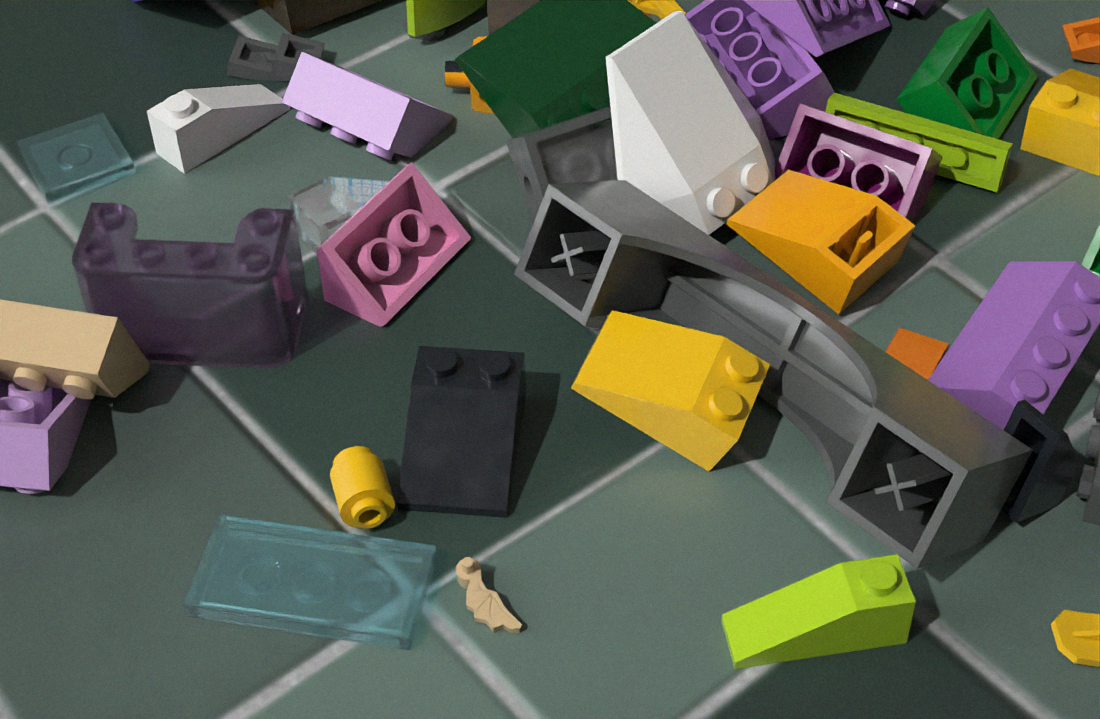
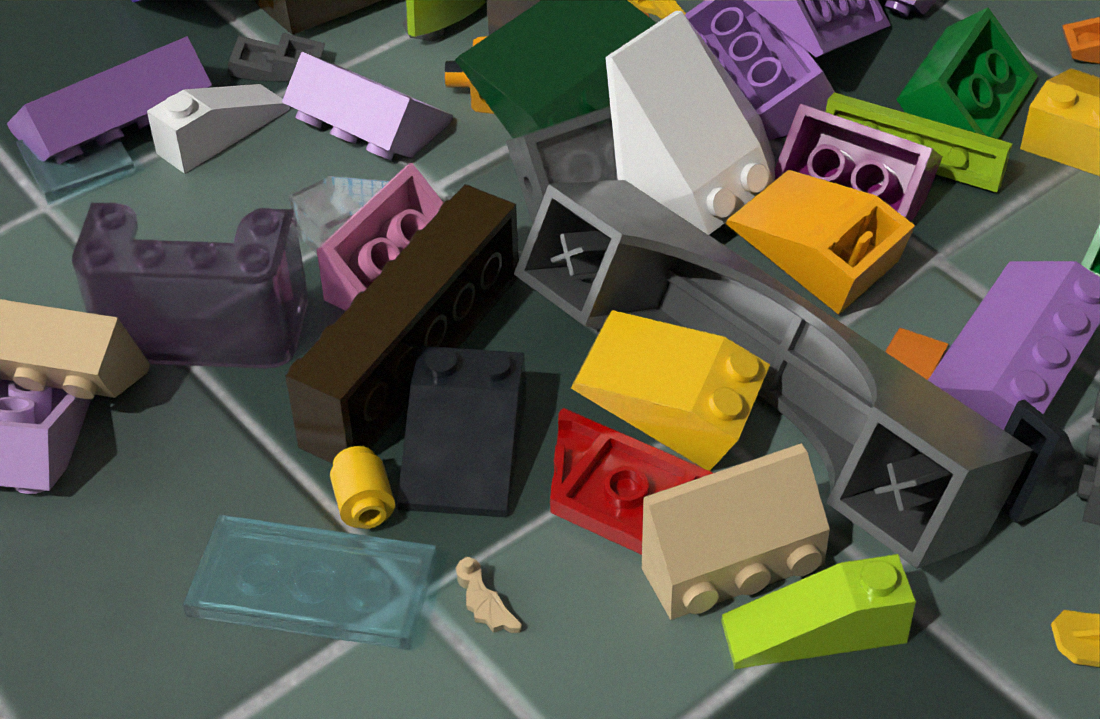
(107, 102): none -> medium lavender slope
(427, 296): none -> dark brown brick
(606, 476): none -> red wing
(733, 532): none -> tan slope

